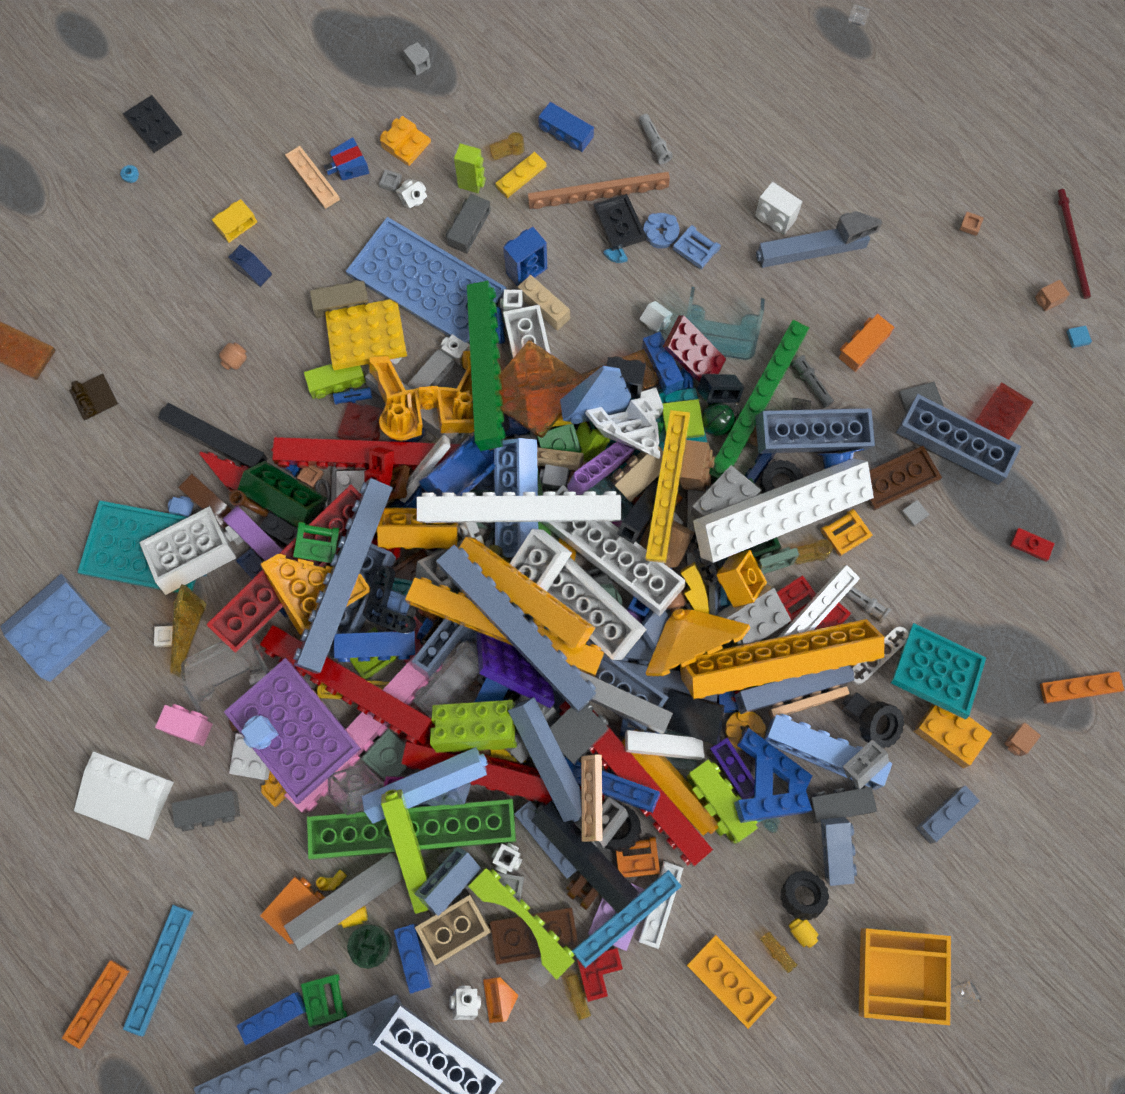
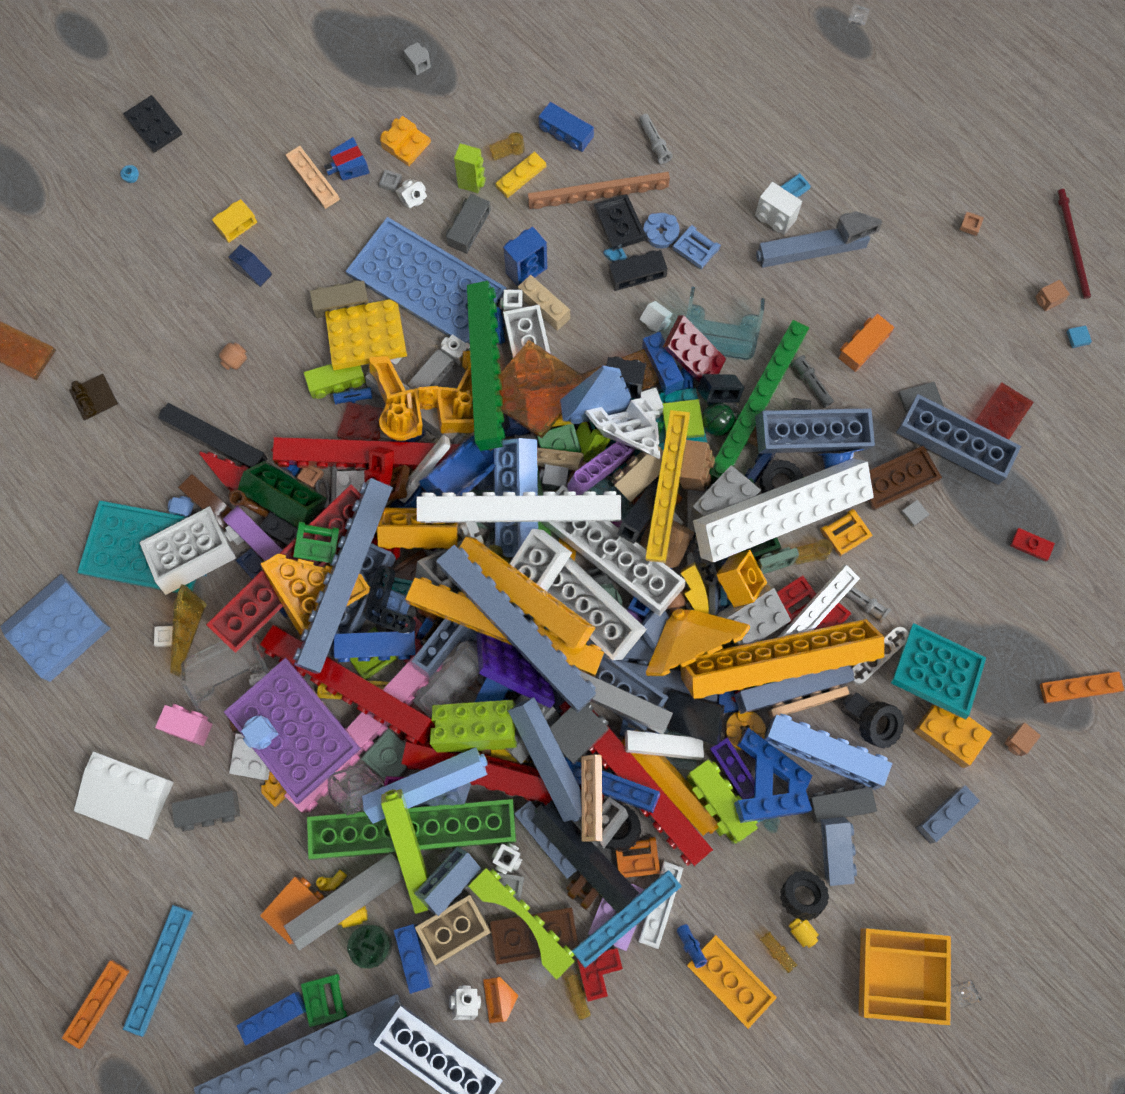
(637, 270): none -> black brick
(691, 946): none -> blue pin
(796, 186): none -> dark azure tile
(866, 764): light grey hinge -> none

